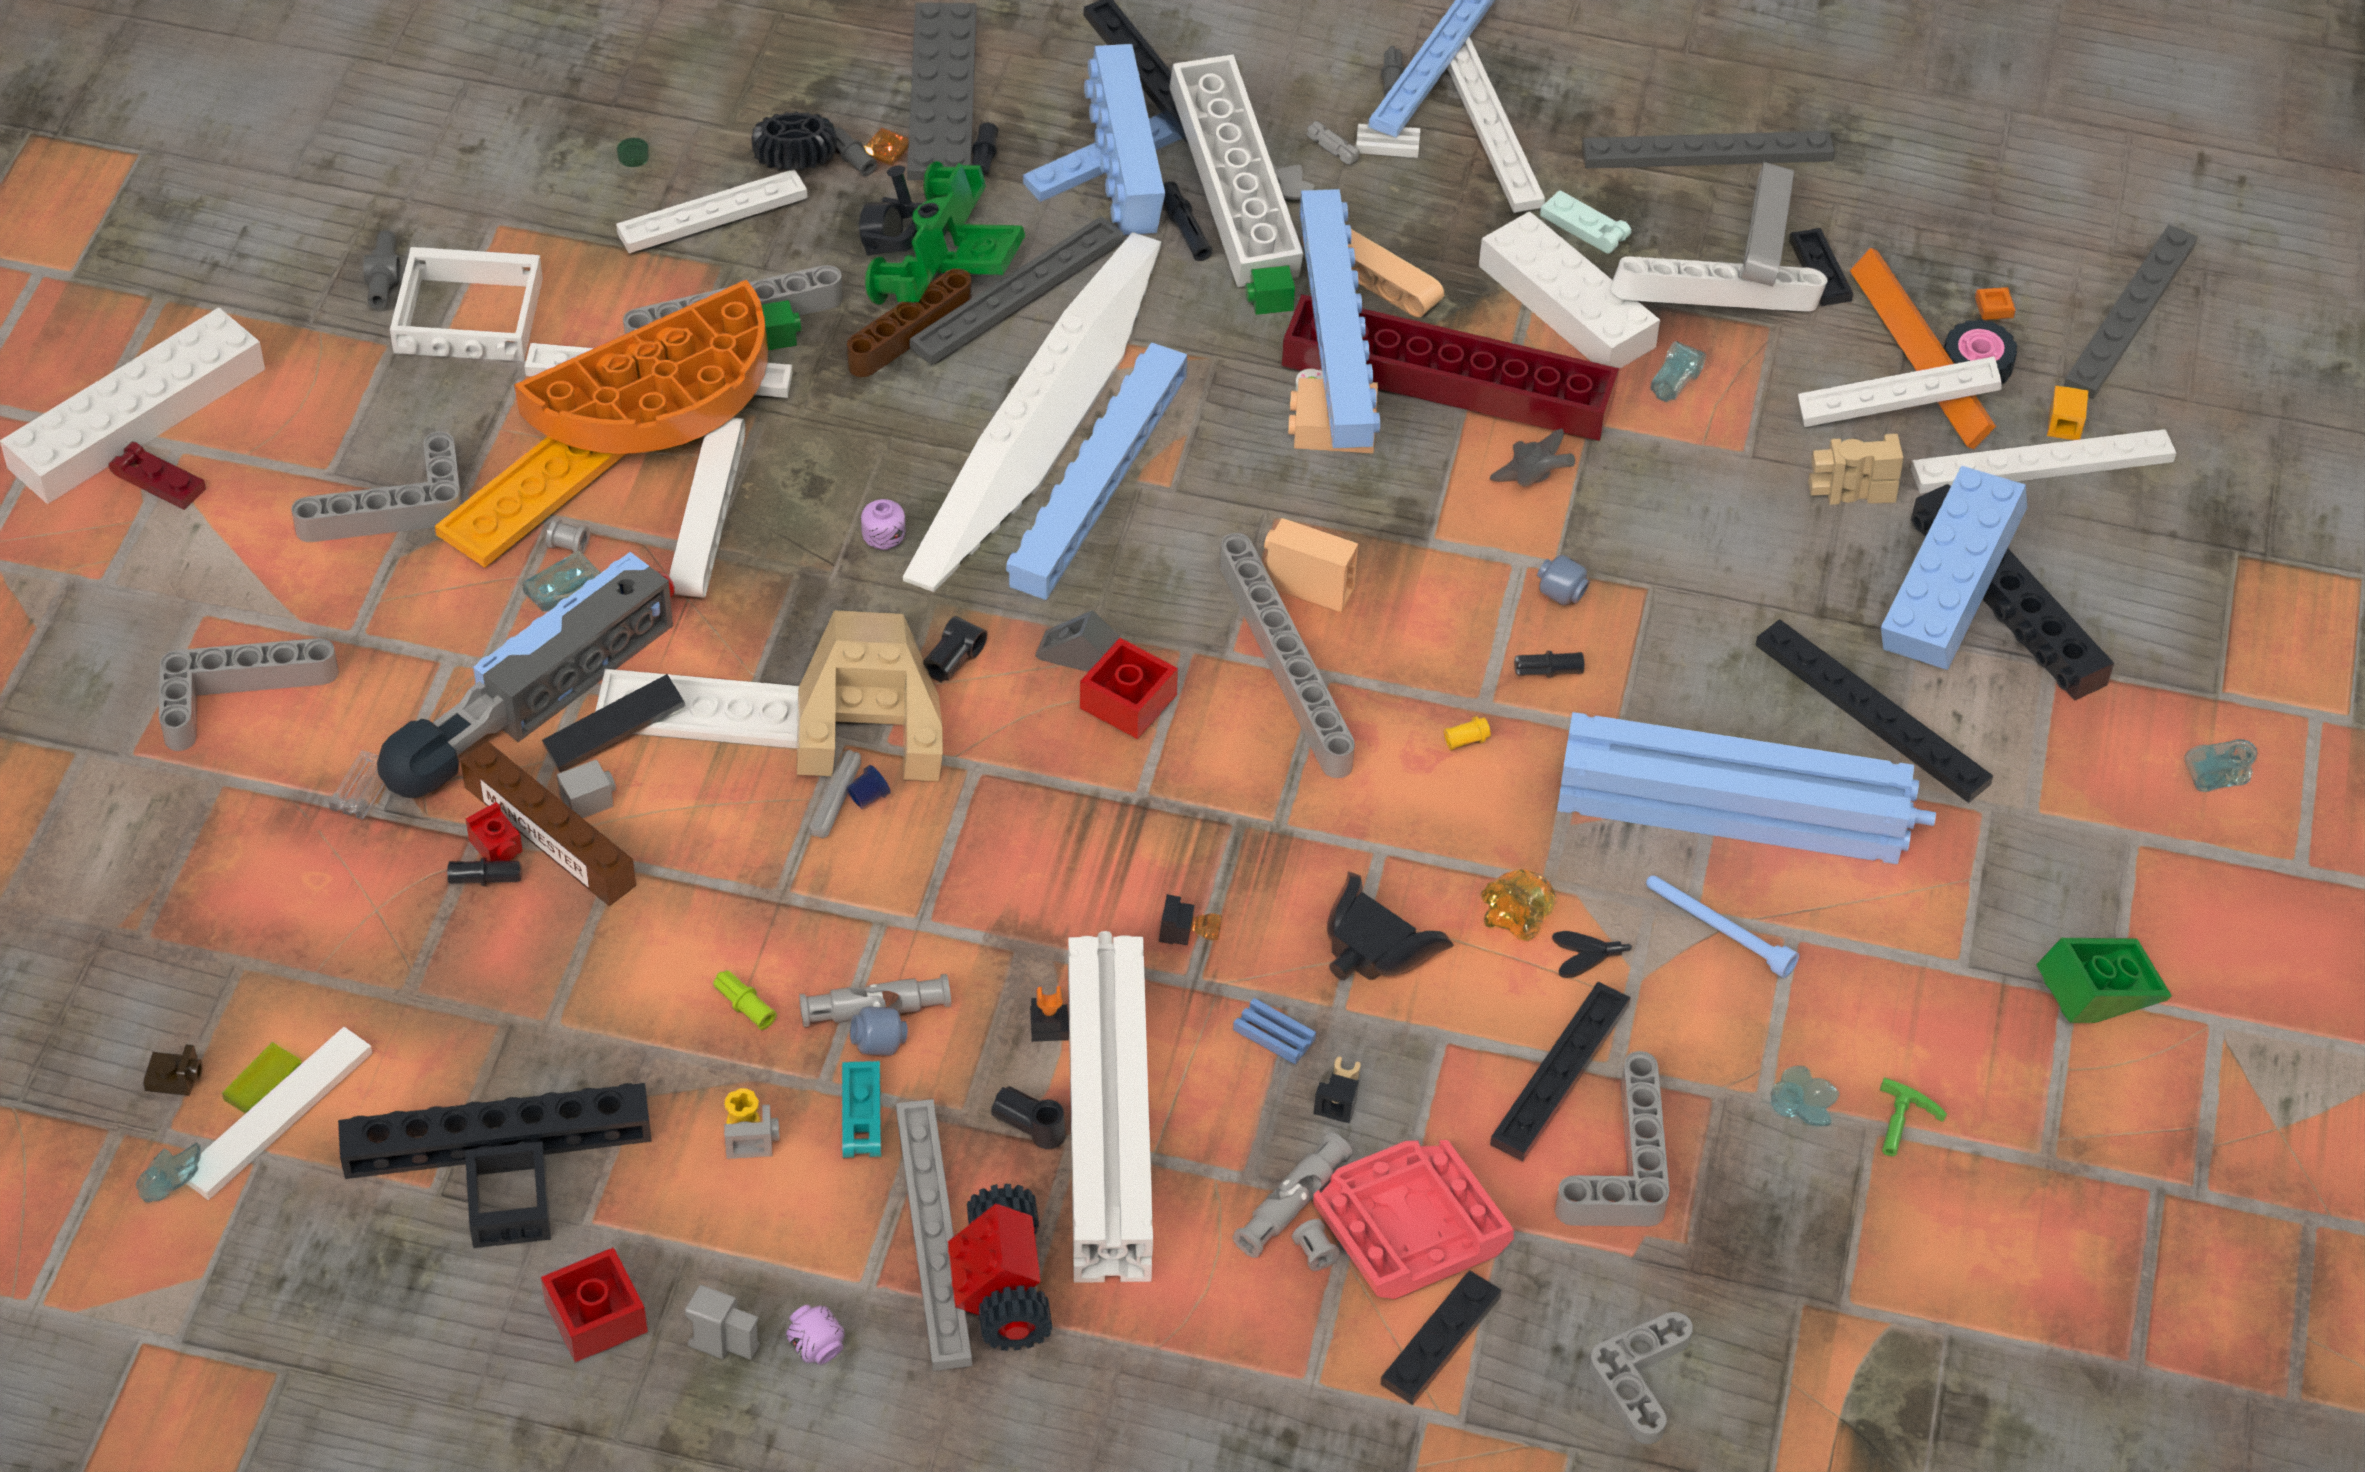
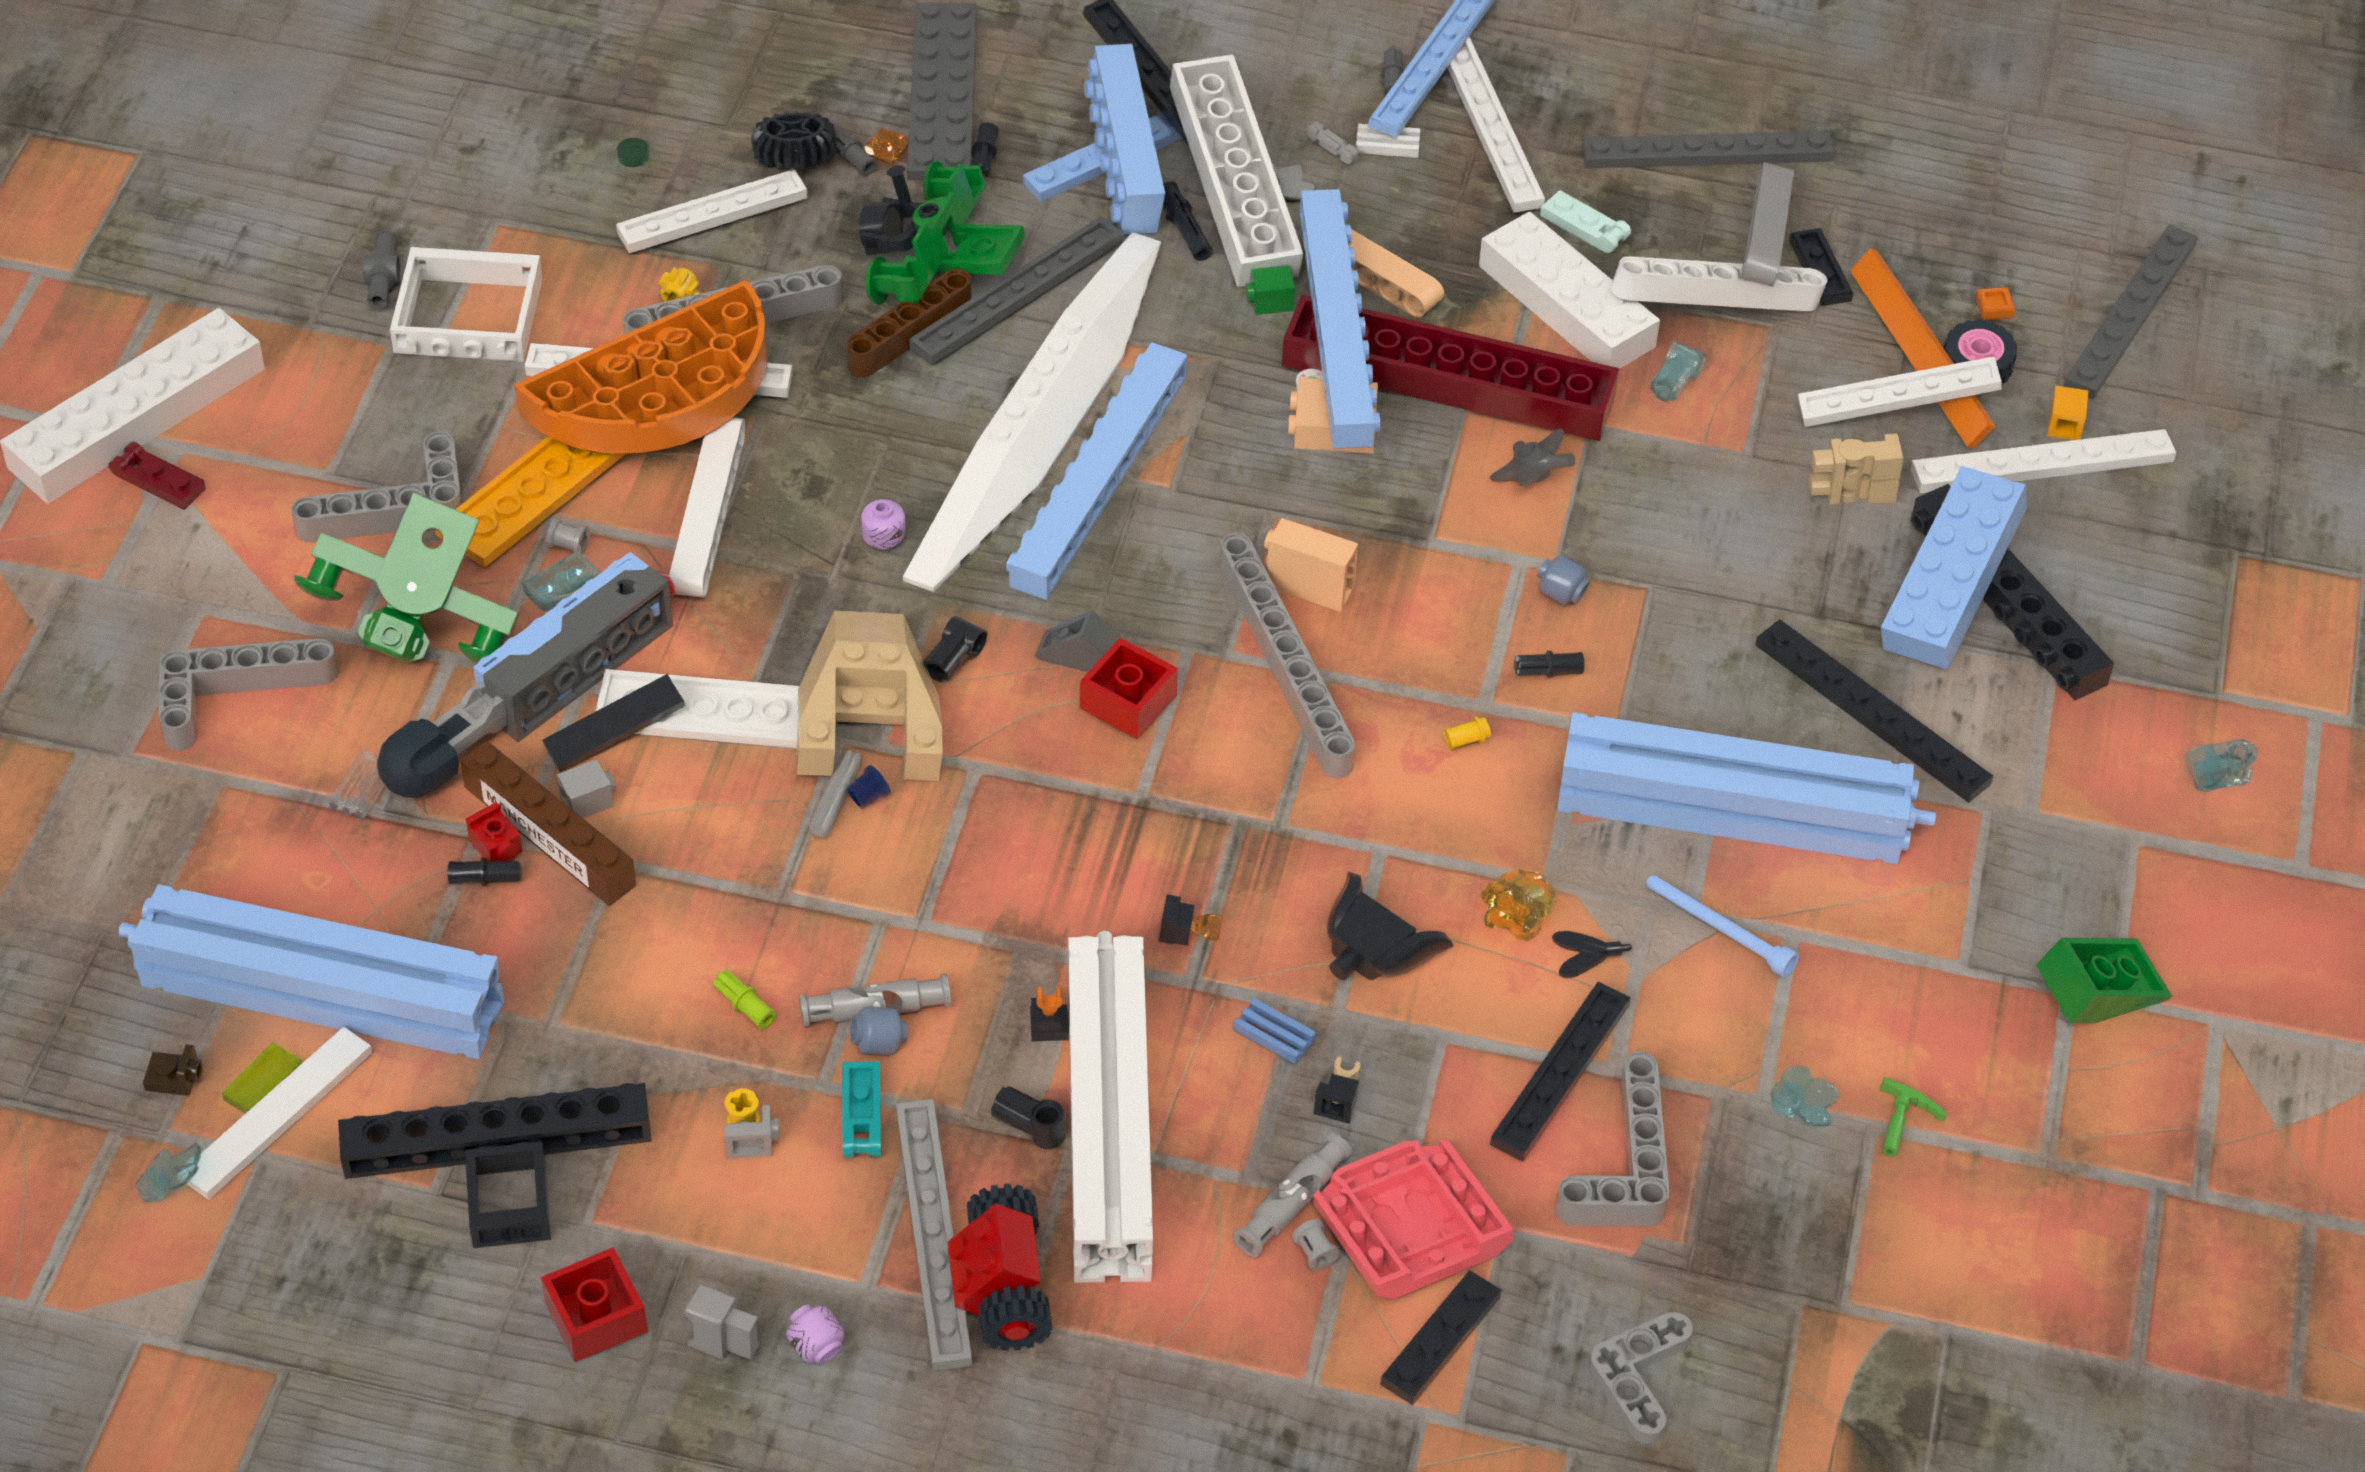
(316, 971): none -> light blue brick
(413, 583): none -> piece
(678, 284): none -> yellow gear
(781, 324): green brick -> none

